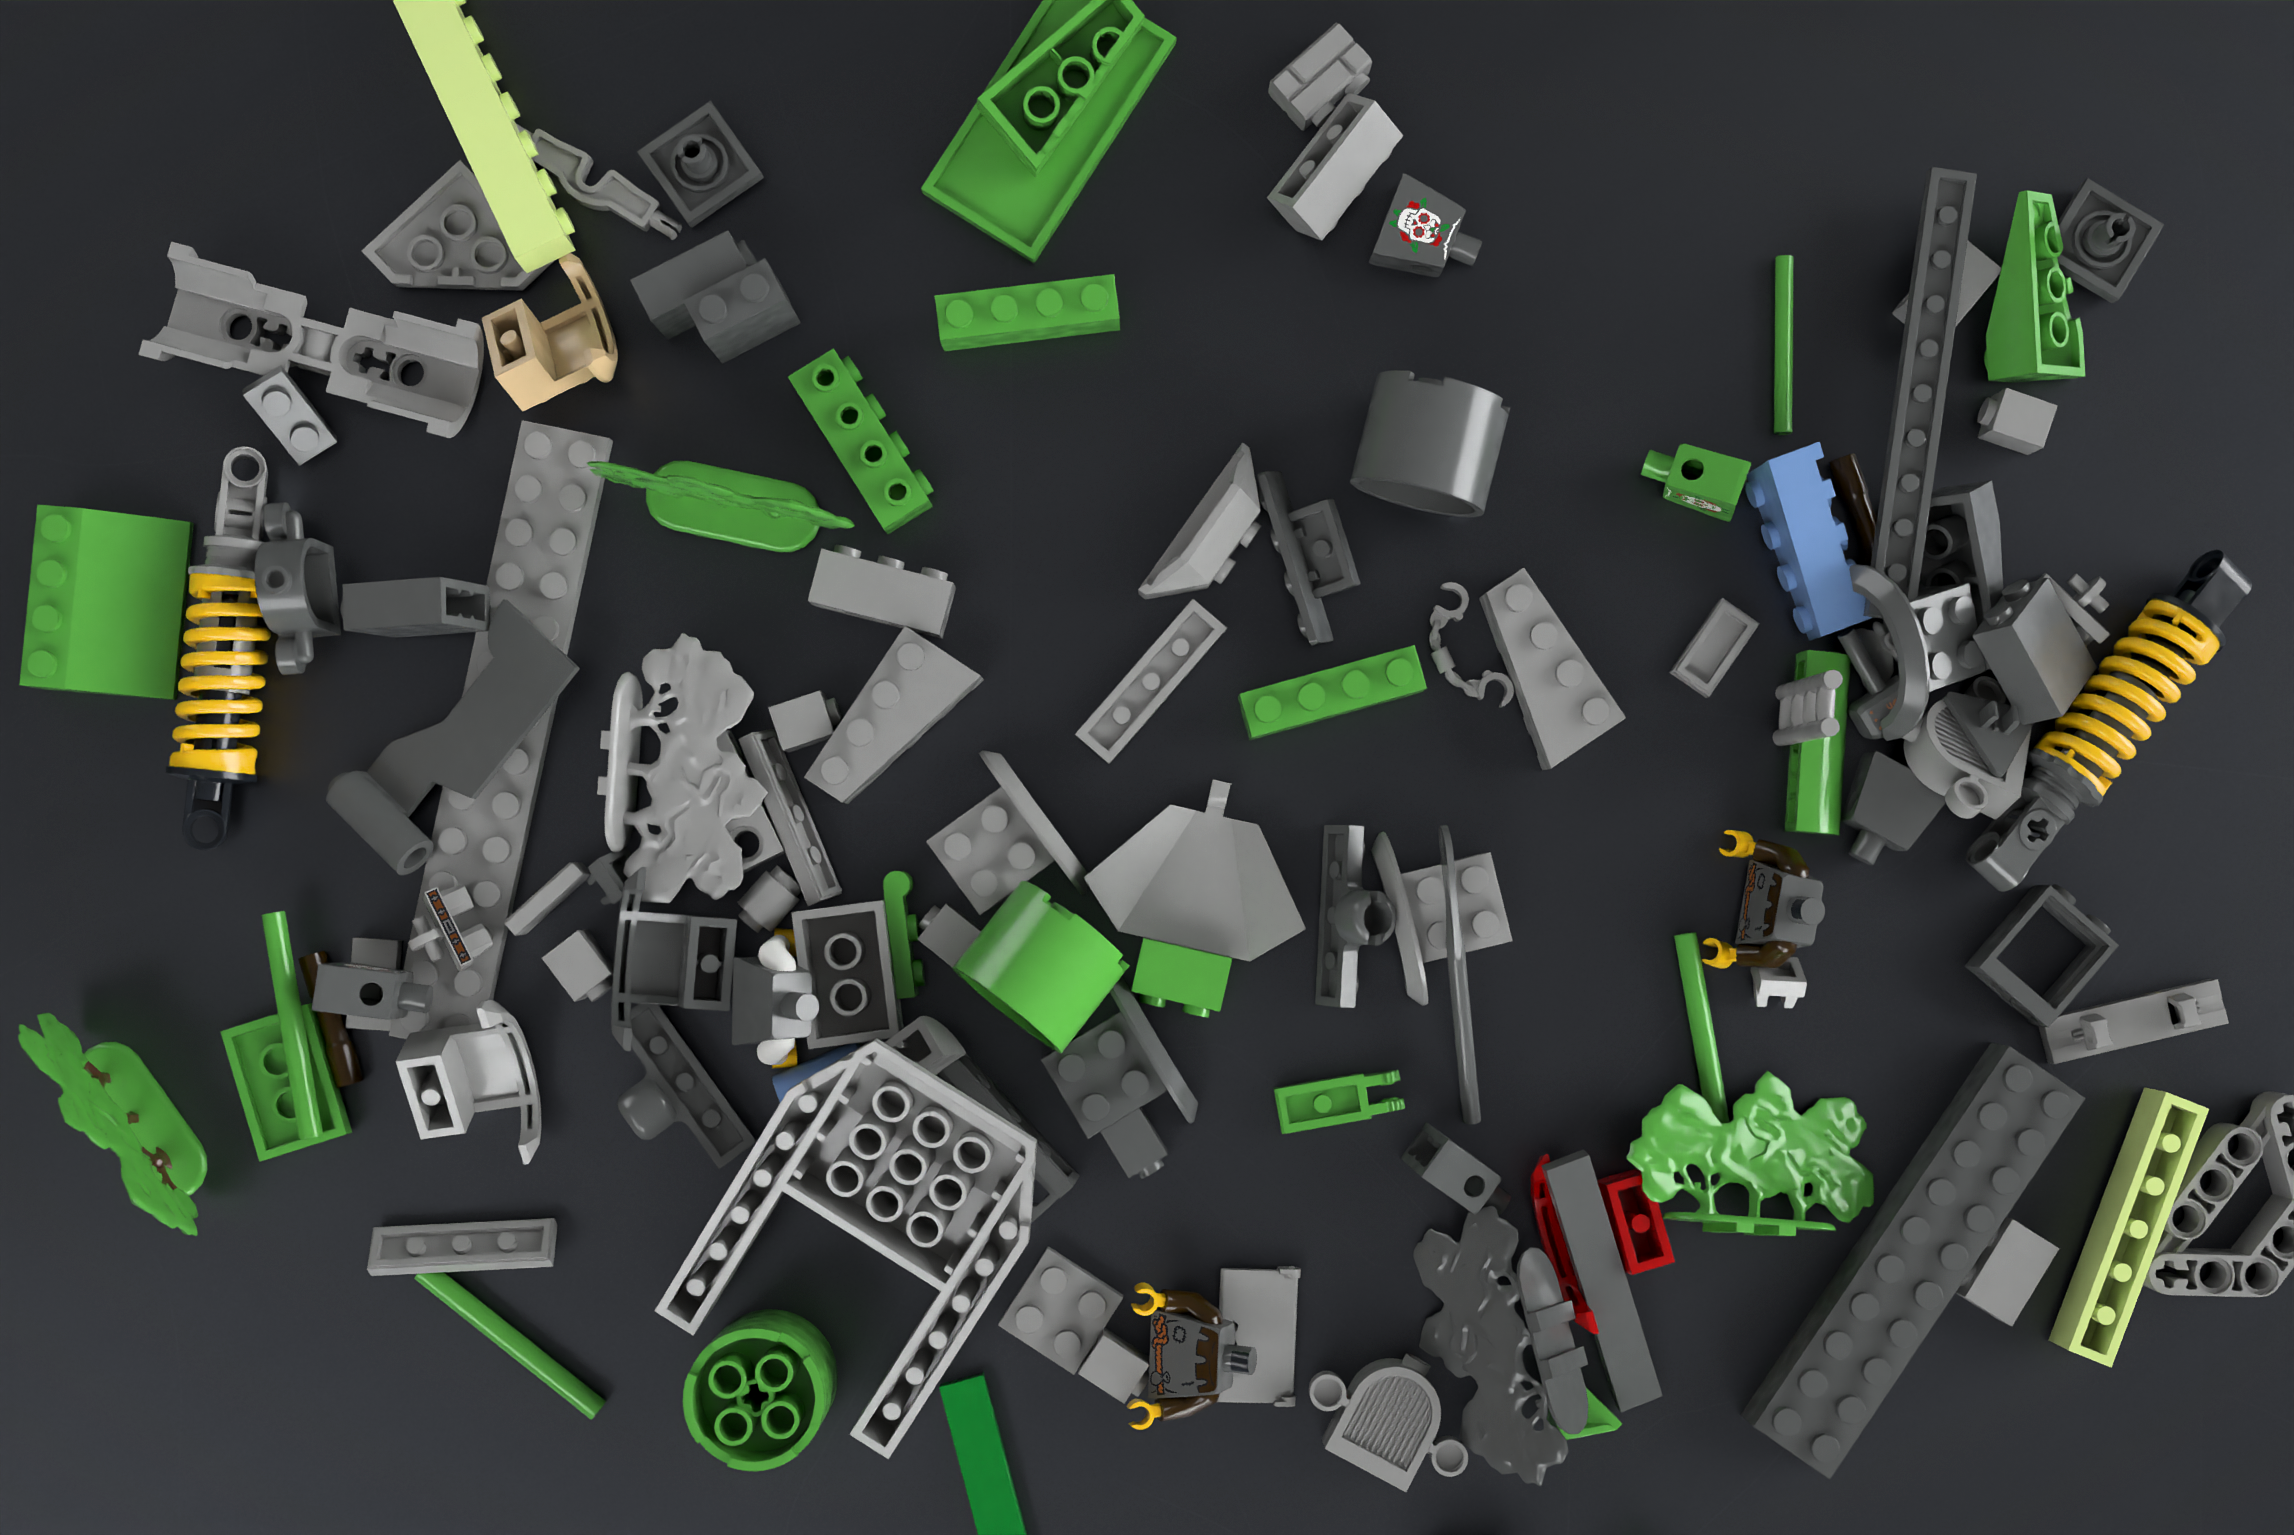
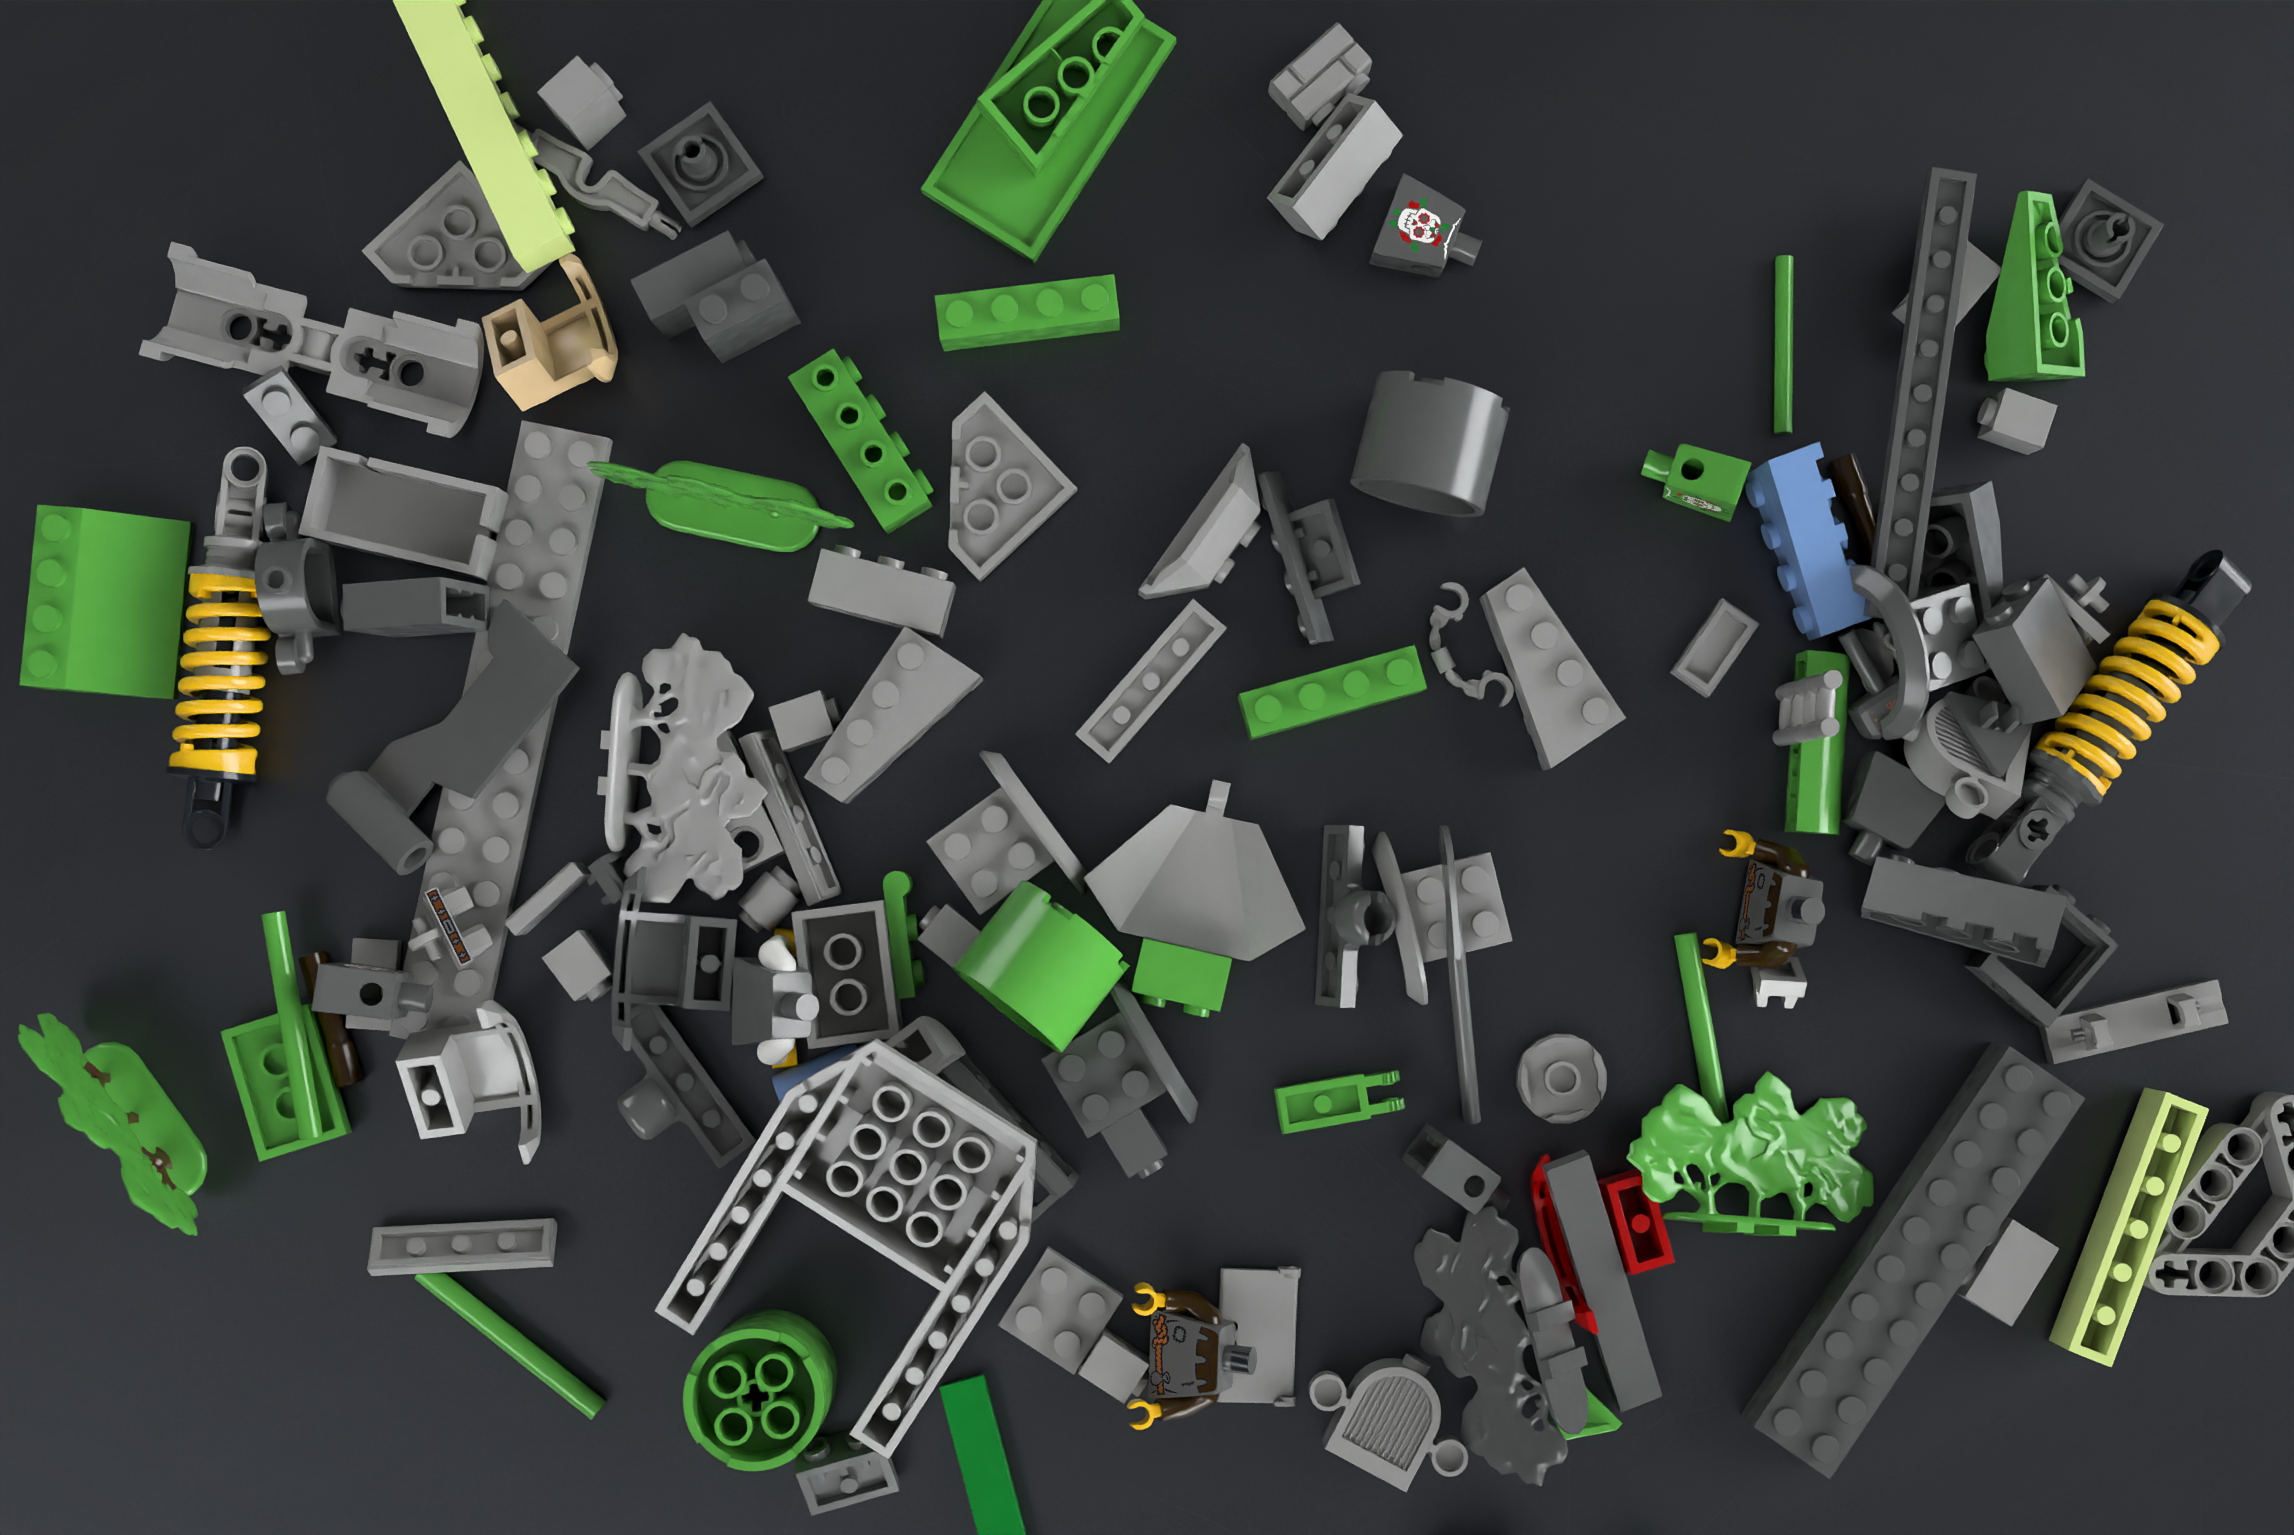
(403, 513): none -> light grey piece
(584, 101): none -> light grey brick
(842, 1472): none -> dark grey bracket
(997, 487): none -> light grey plate
(1561, 1078): none -> light grey tile
(1964, 909): none -> dark grey wedge

